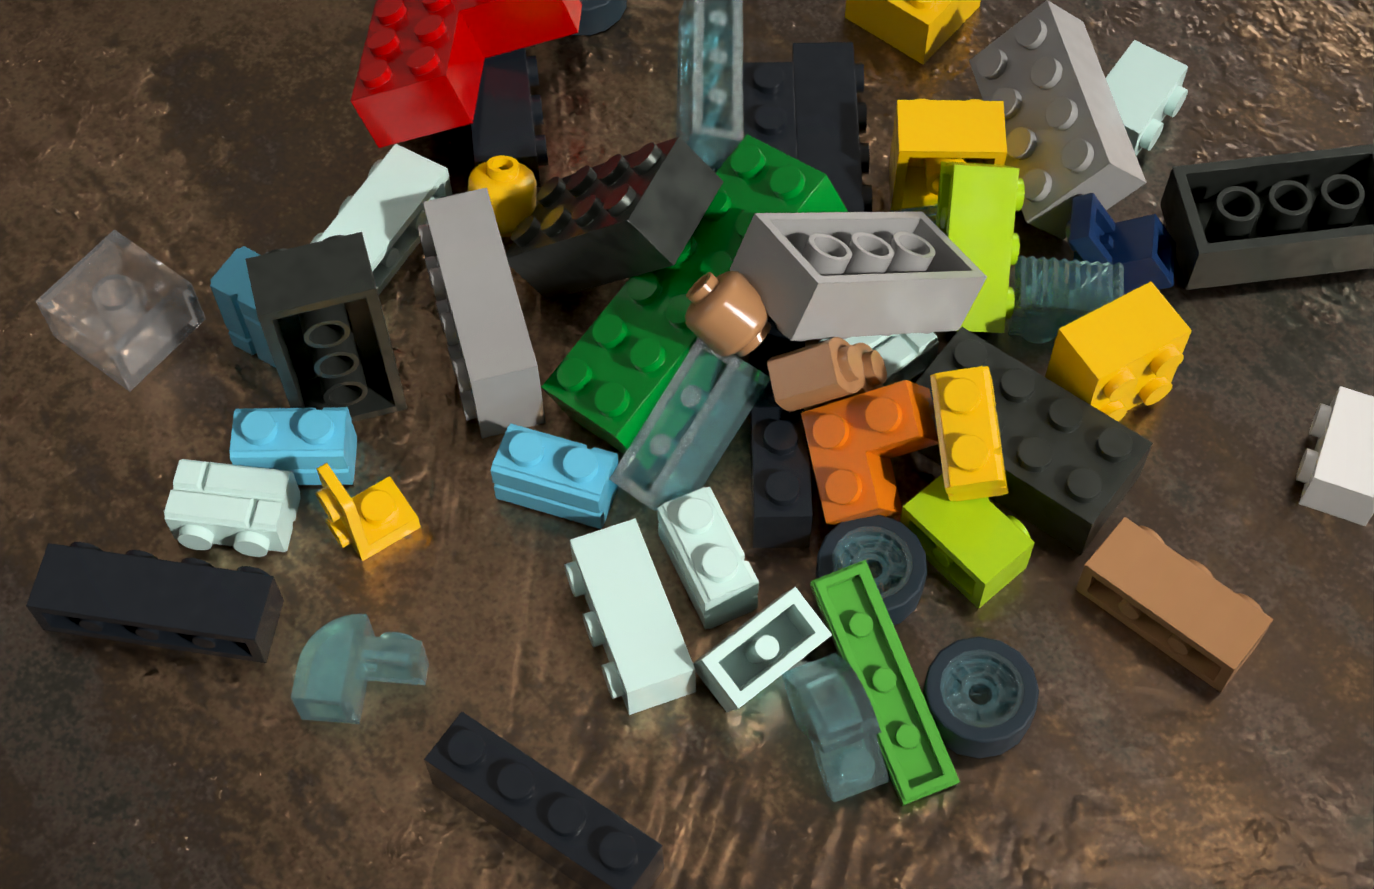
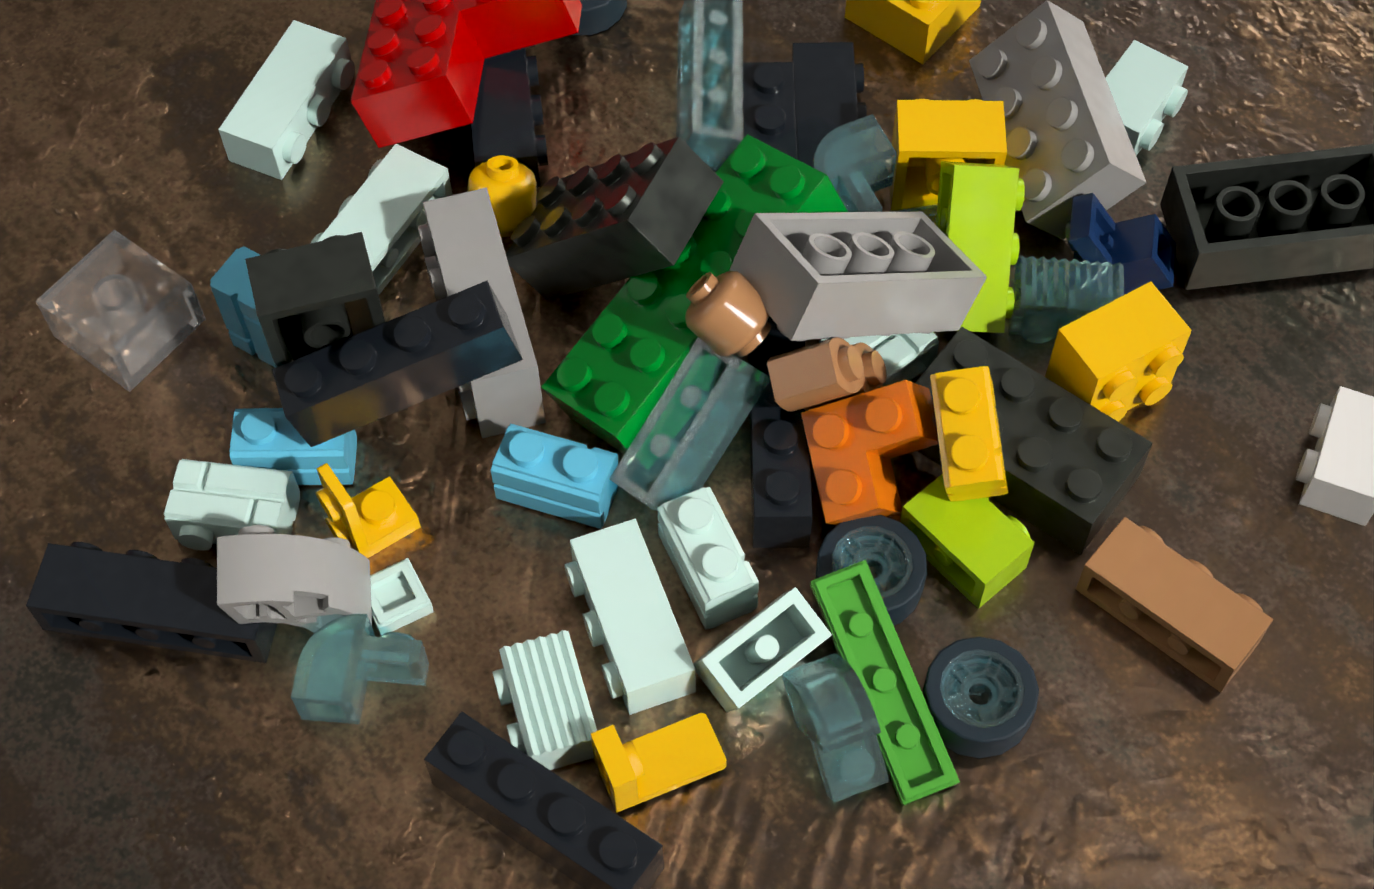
(287, 100): none -> light aqua brick
(290, 578): none -> light grey brick
(397, 364): none -> black brick
(398, 597): none -> light aqua tile
(547, 699): none -> light aqua brick
(656, 760): none -> yellow bracket
(857, 163): none -> clear light blue brick

